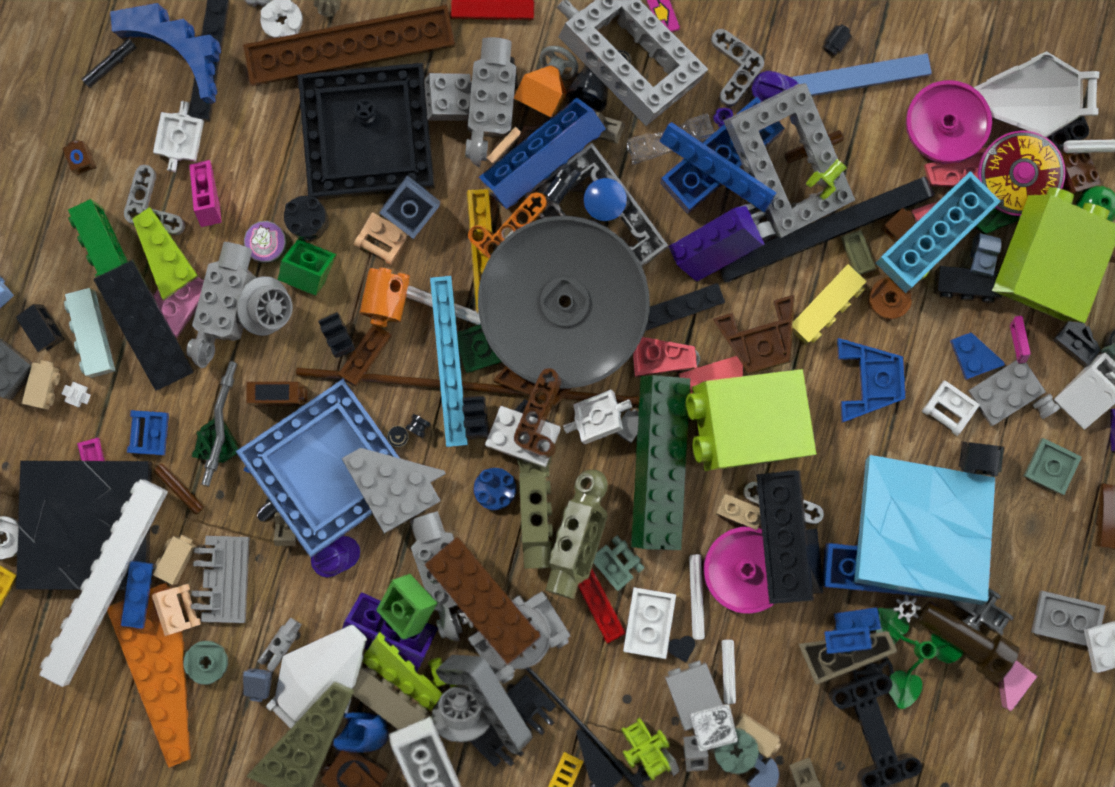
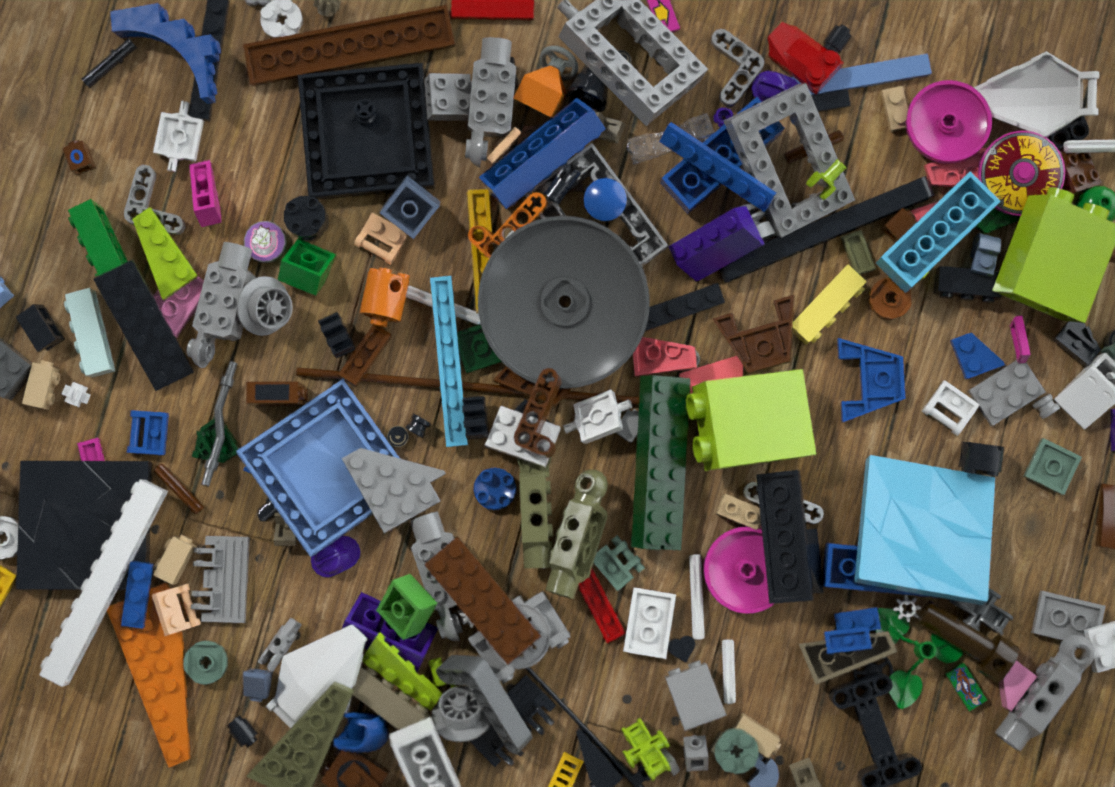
(242, 731): none -> black brick
(714, 727): white sticker -> none
(803, 57): none -> red slope
(831, 100): none -> black piece
(895, 107): none -> tan plate
(966, 686): none -> tile
(1063, 675): none -> light grey brick

